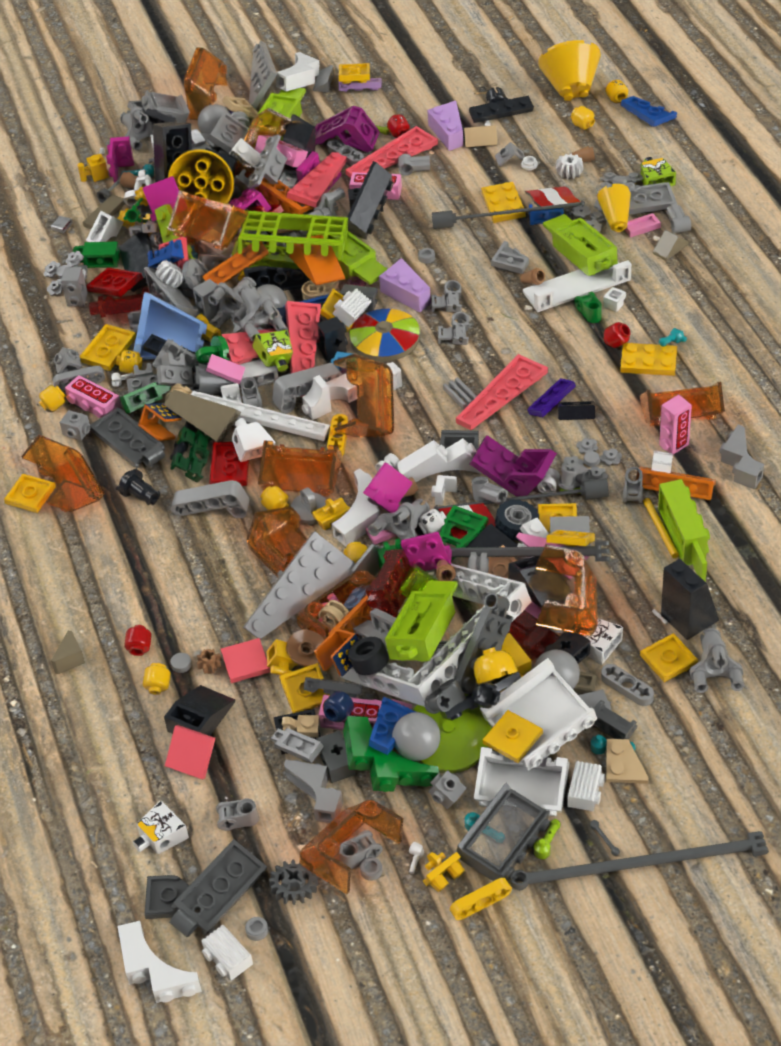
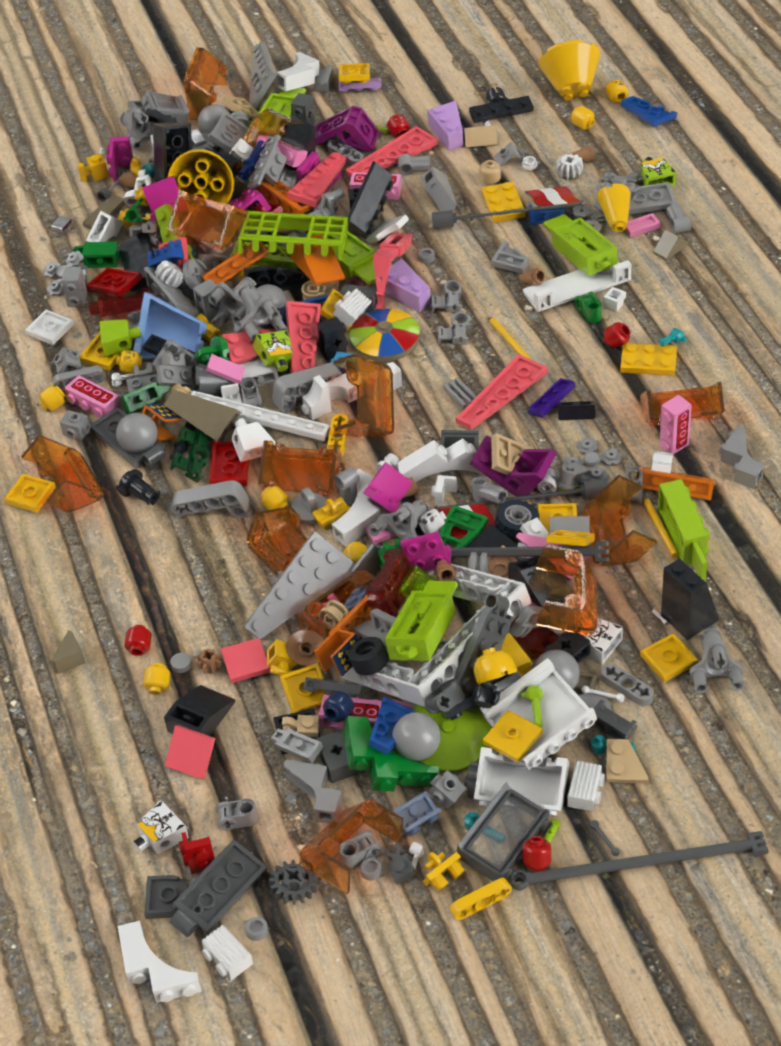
(49, 327): none -> white plate
(117, 336): none -> lime torso
(135, 166): none -> yellow arm
(136, 433): none -> light grey piece
(196, 853): none -> red bracket
(249, 164): none -> clear blue pin
(304, 107): none -> dark grey brick
(347, 483): none -> light grey piece
(386, 228): none -> white tile
(393, 246): none -> coral hinge
(401, 864): none -> dark grey plate
(417, 812): none -> sand blue bracket
(439, 189): none -> light grey slope
(470, 779): none -> dark grey plate
(490, 172): none -> tan head
(504, 453): none -> tan wing
(508, 338): none -> yellow bar
(525, 621): none -> light grey hinge
(534, 695): none -> lime piece
(537, 853): none -> red head
(606, 519): none -> clear orange windscreen
(619, 697): none -> white hinge

